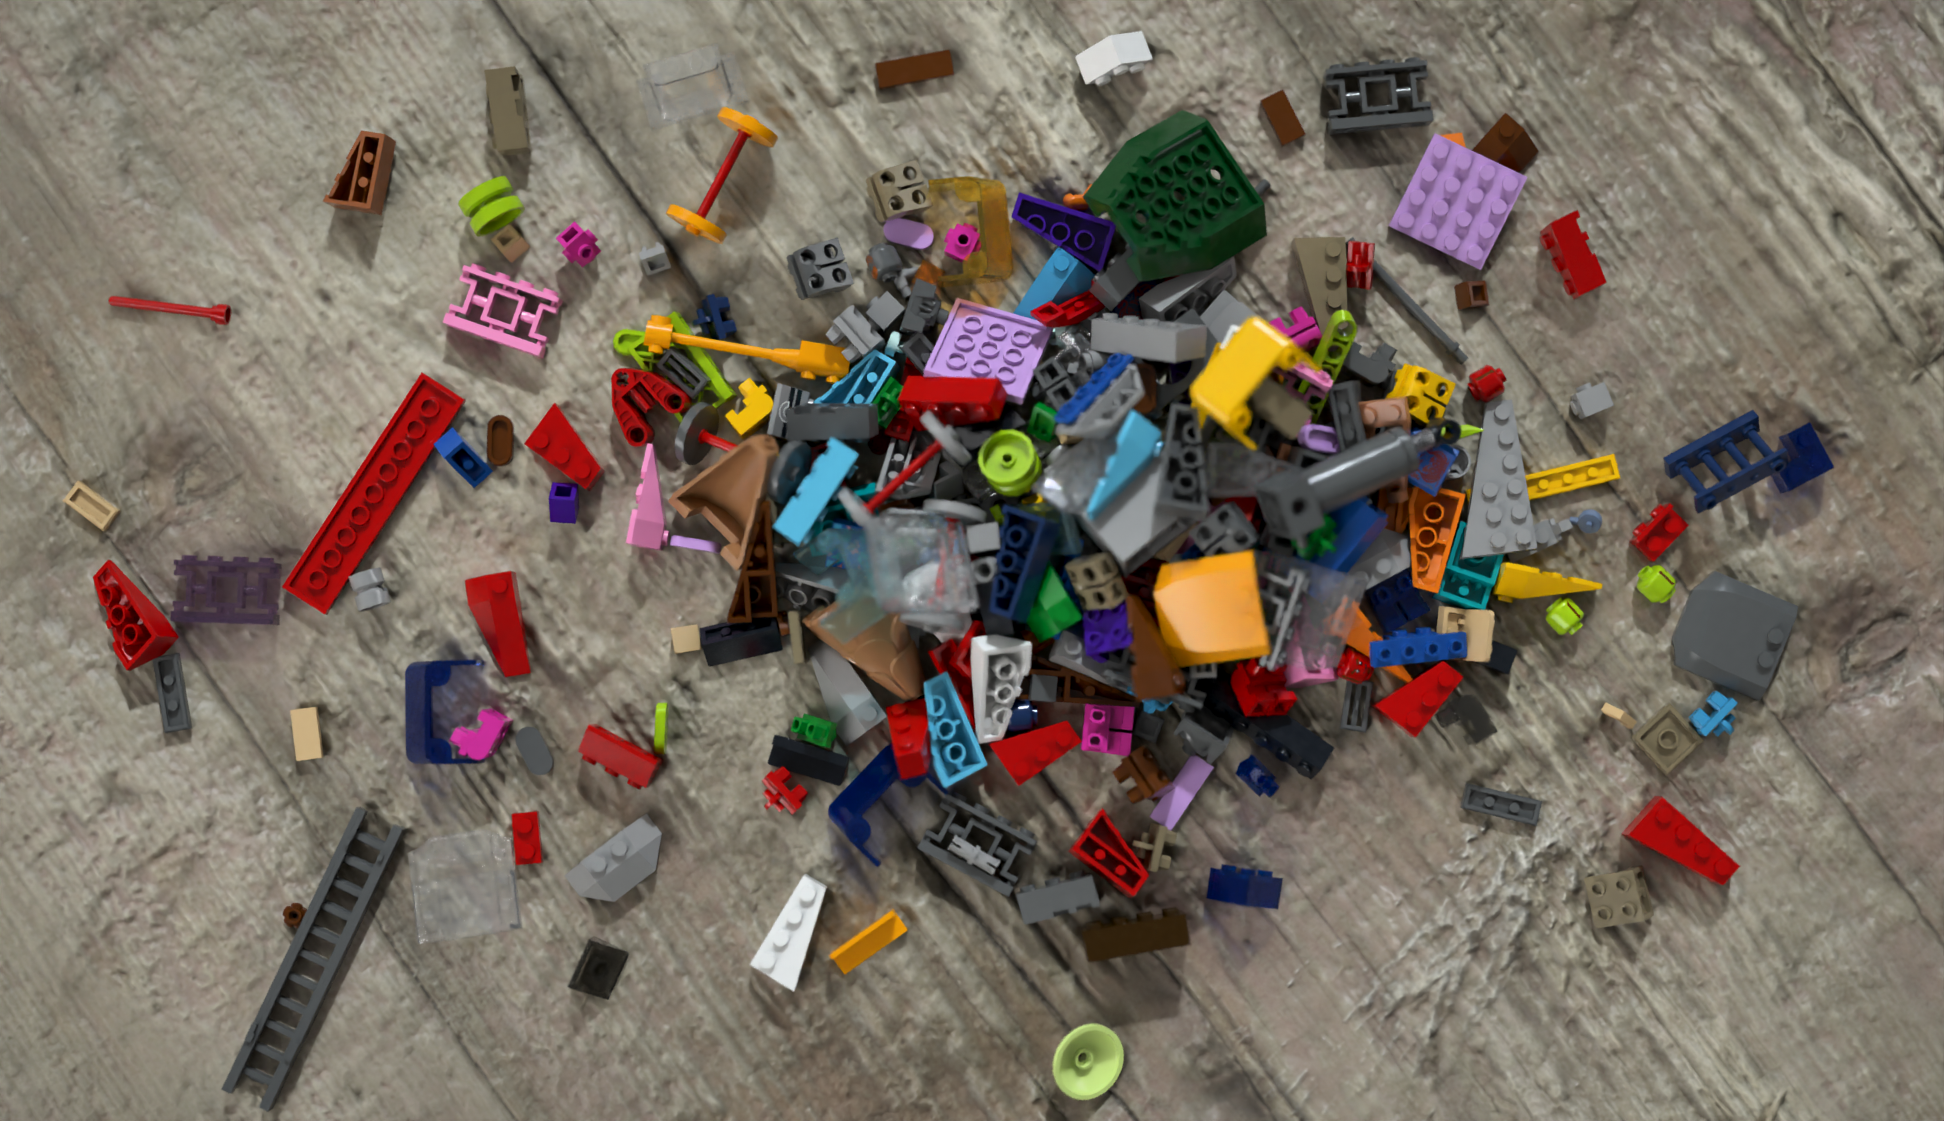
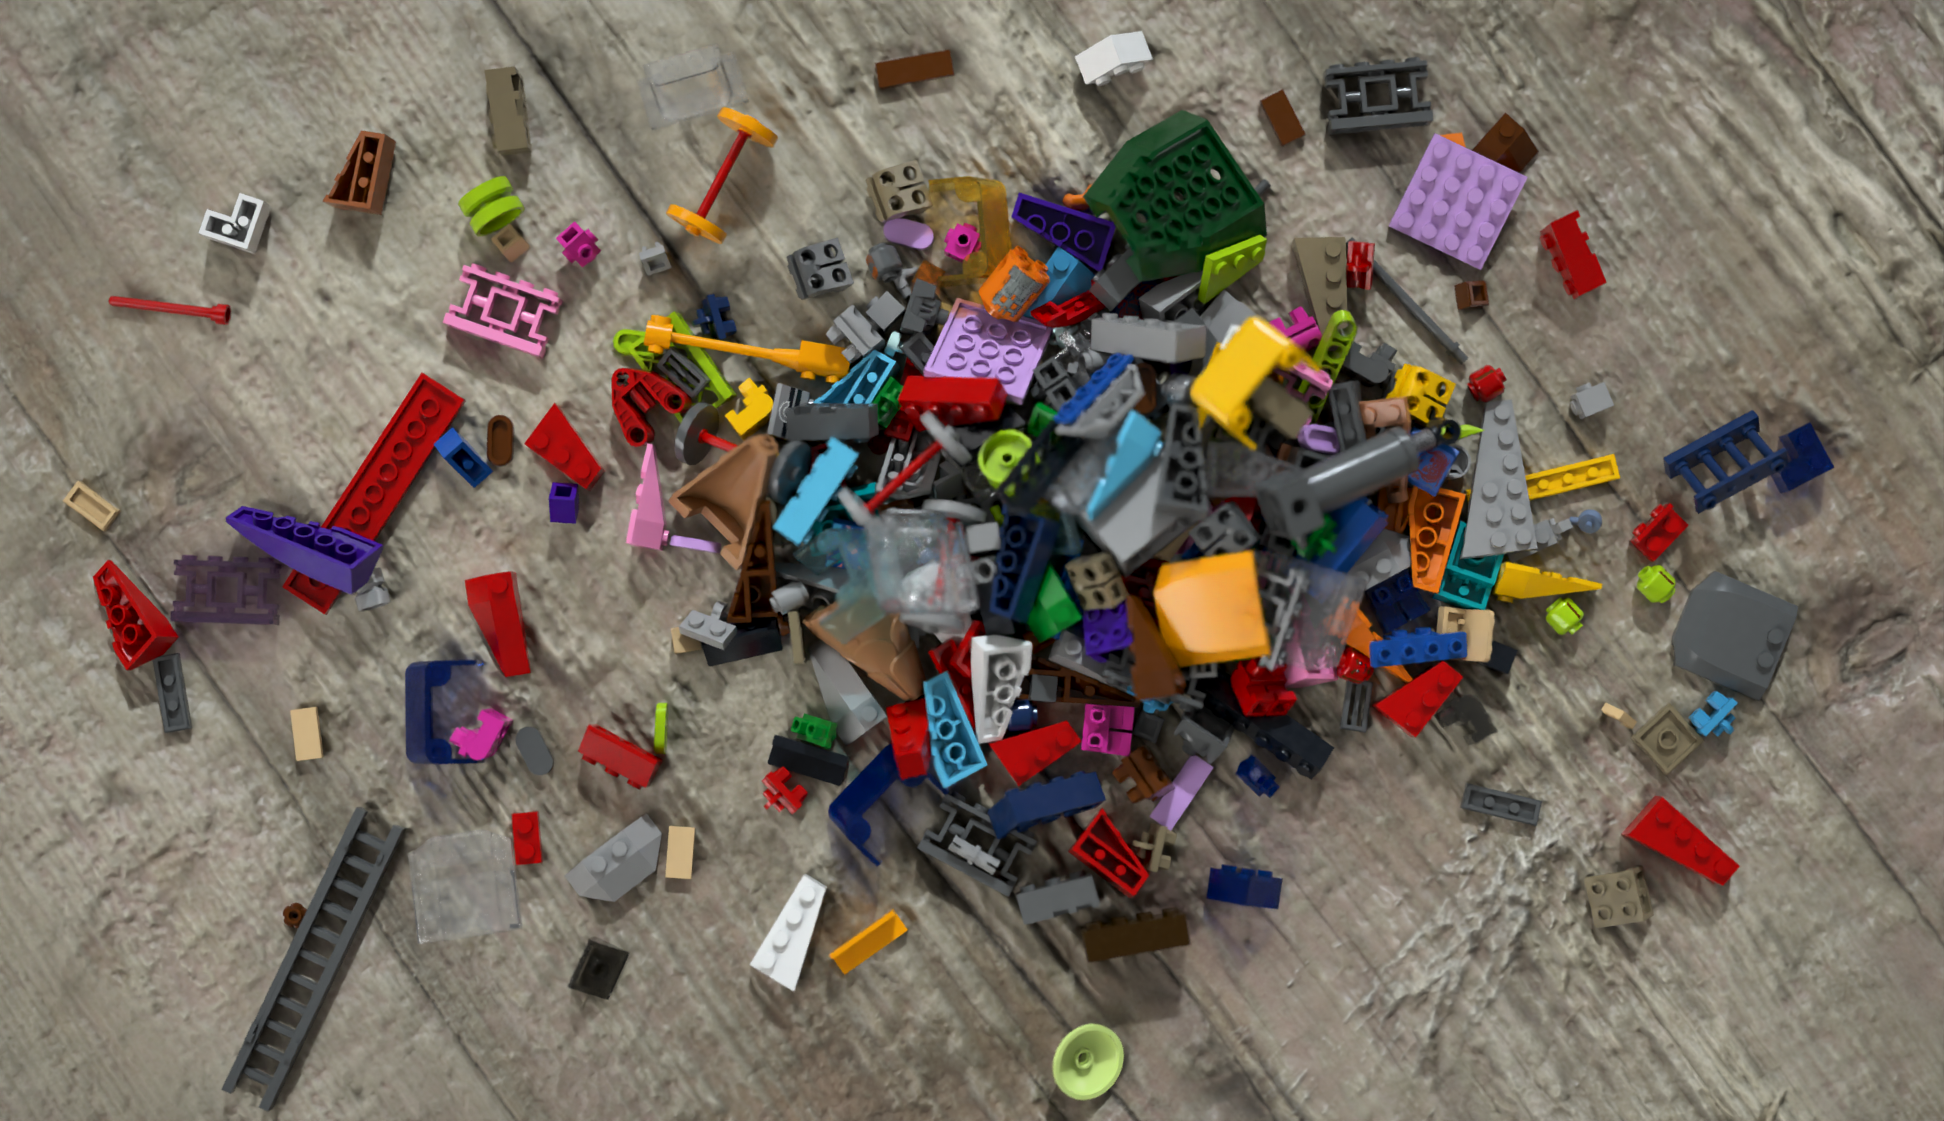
(242, 228): none -> white brick
(320, 553): none -> dark purple wedge
(680, 852): none -> tan tile
(709, 629): none -> light grey plate
(789, 597): none -> light grey brick
(1013, 285): none -> orange cylinder
(1040, 475): none -> black fence
(1046, 802): none -> dark blue wedge
(1177, 390): none -> flat silver head
(1229, 265): none -> lime wing

